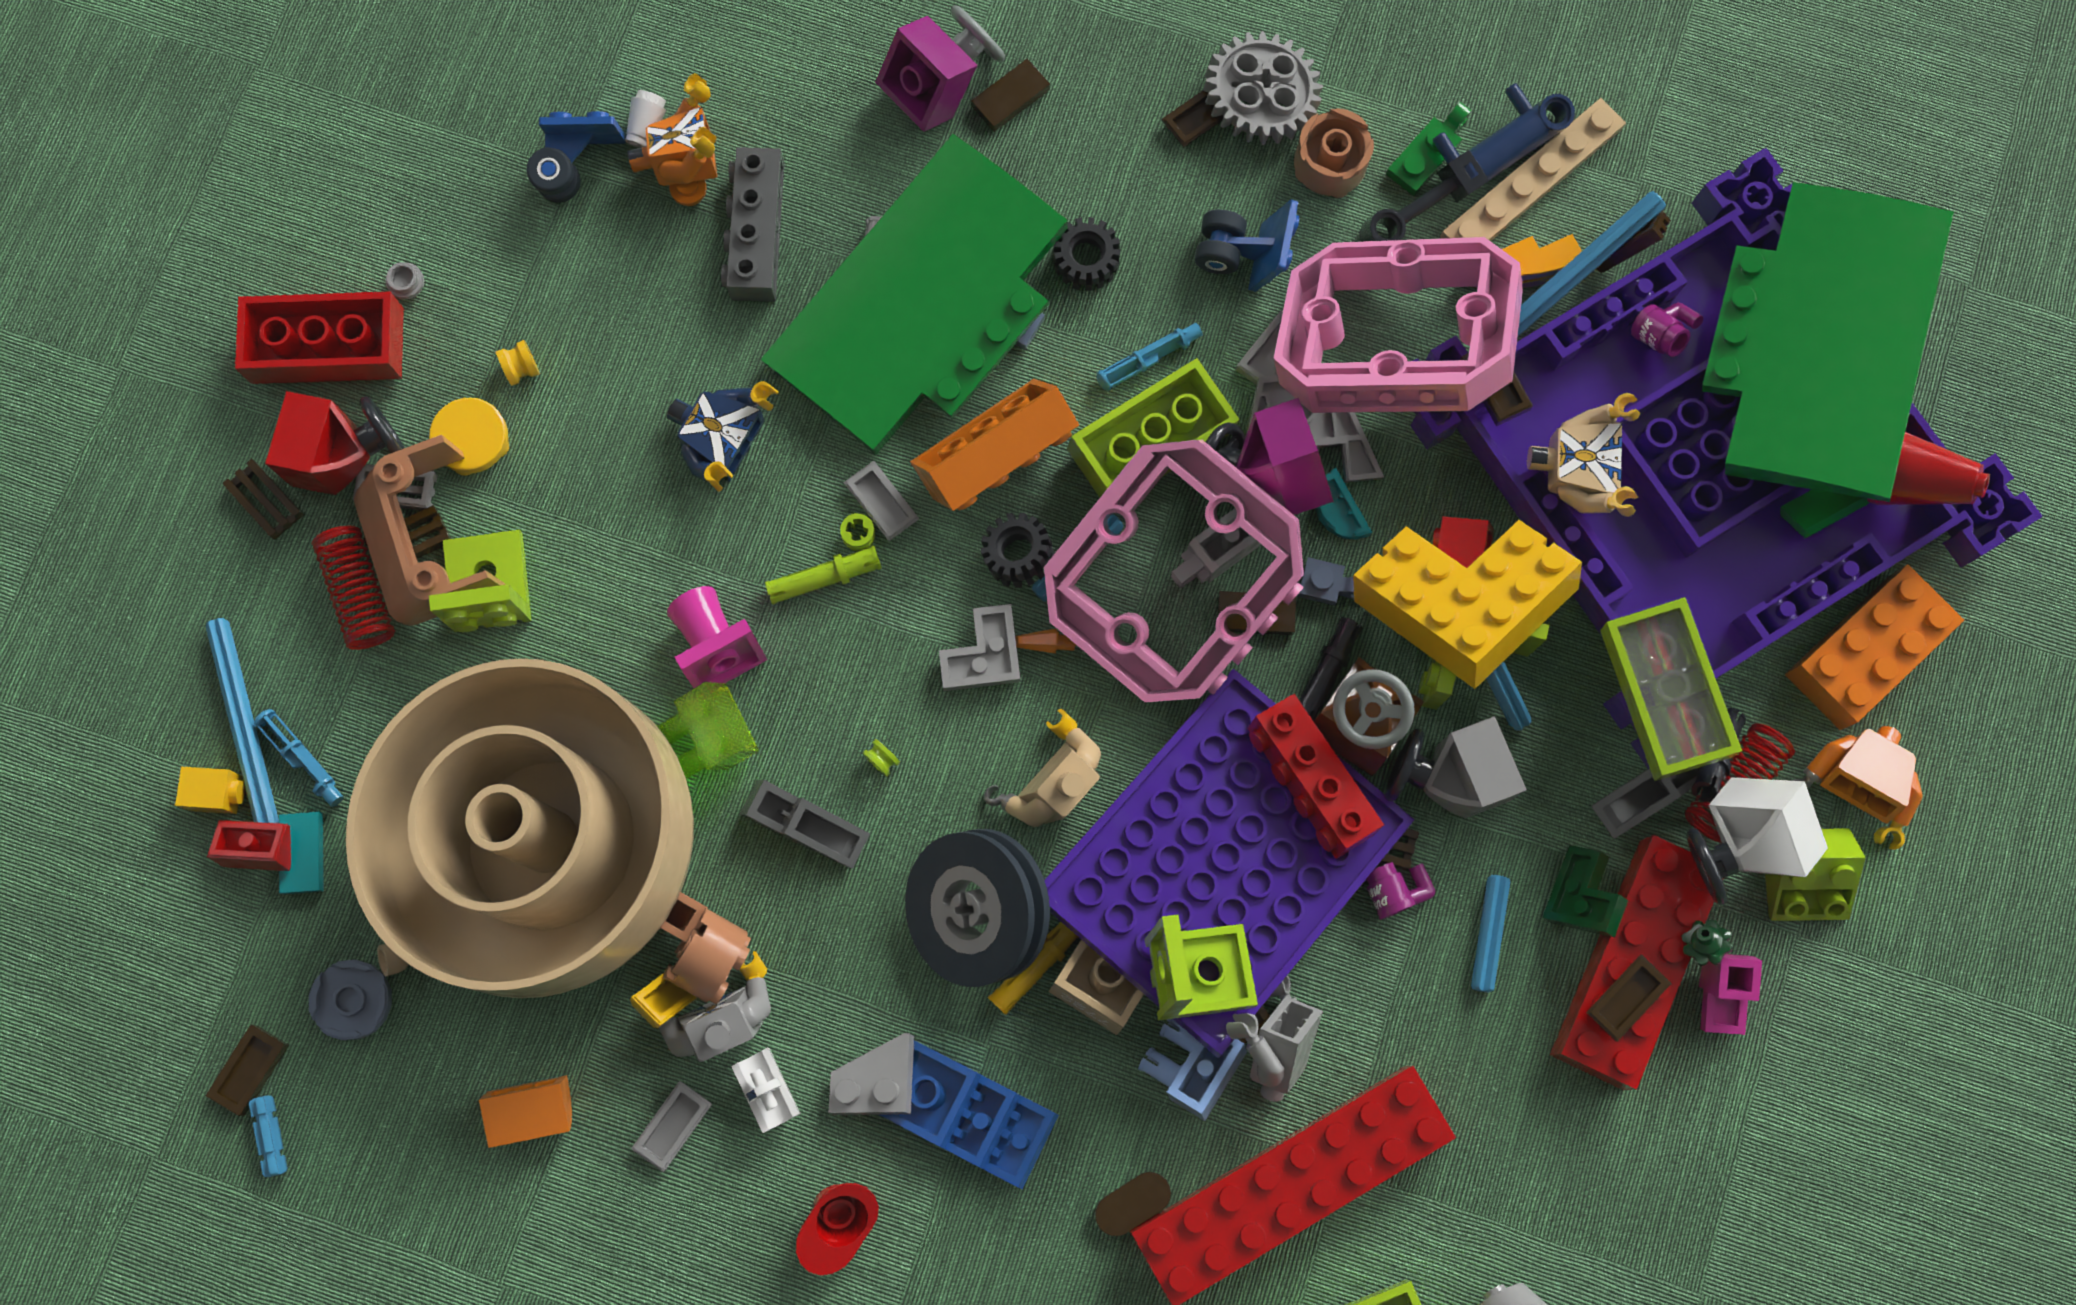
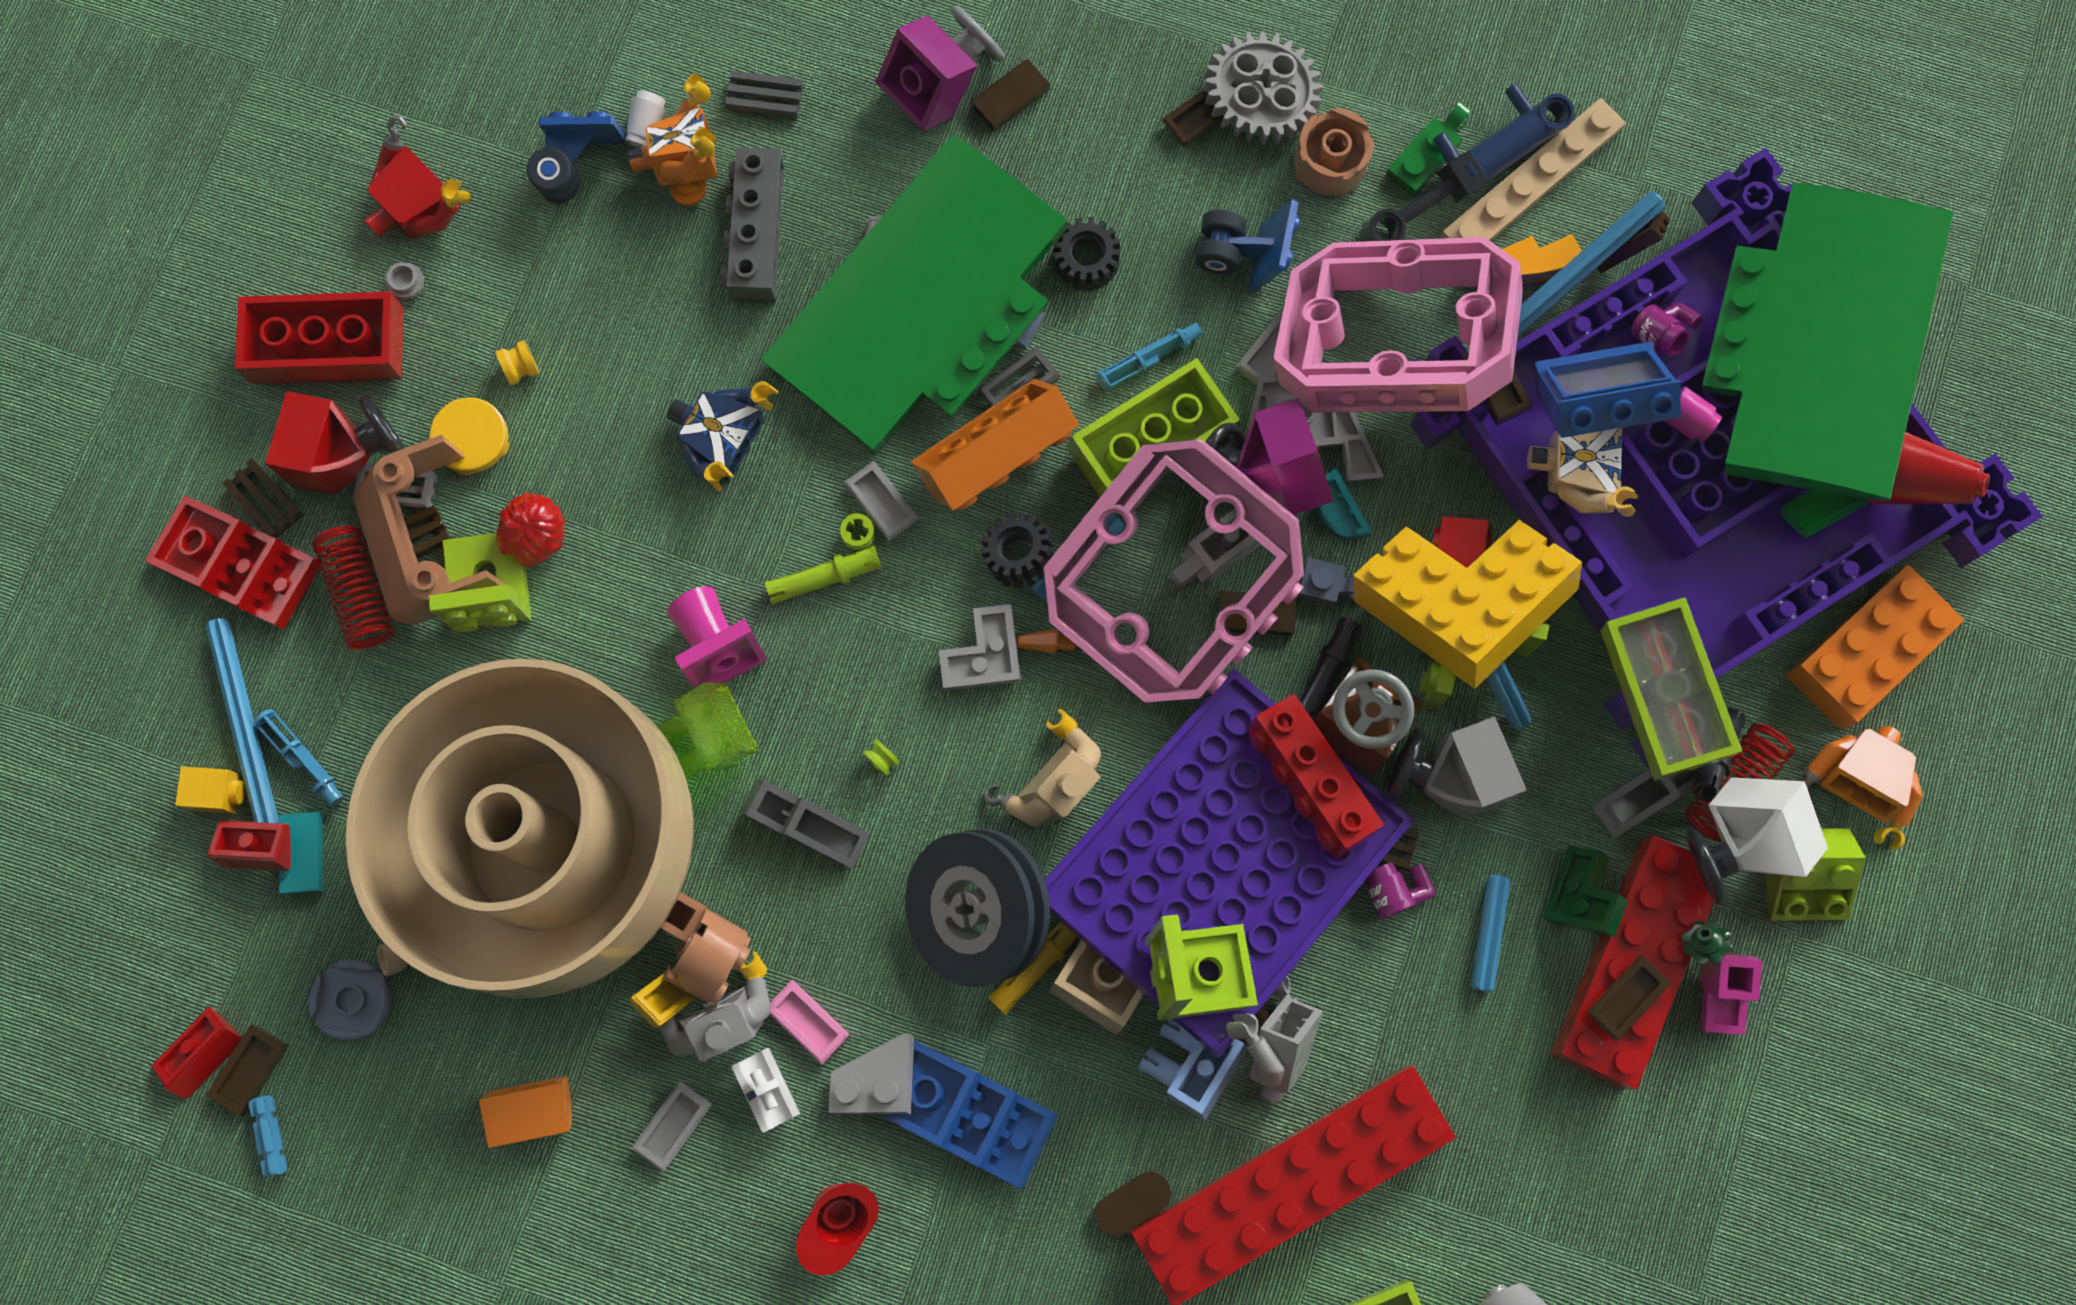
(196, 1053): none -> red slope
(233, 562): none -> red slope
(409, 191): none -> red torso
(530, 529): none -> red hair
(767, 92): none -> dark grey tile
(807, 1022): none -> bright pink tile
(1035, 354): none -> dark grey tile
(1607, 390): none -> blue window
(1697, 416): none -> dark pink brick

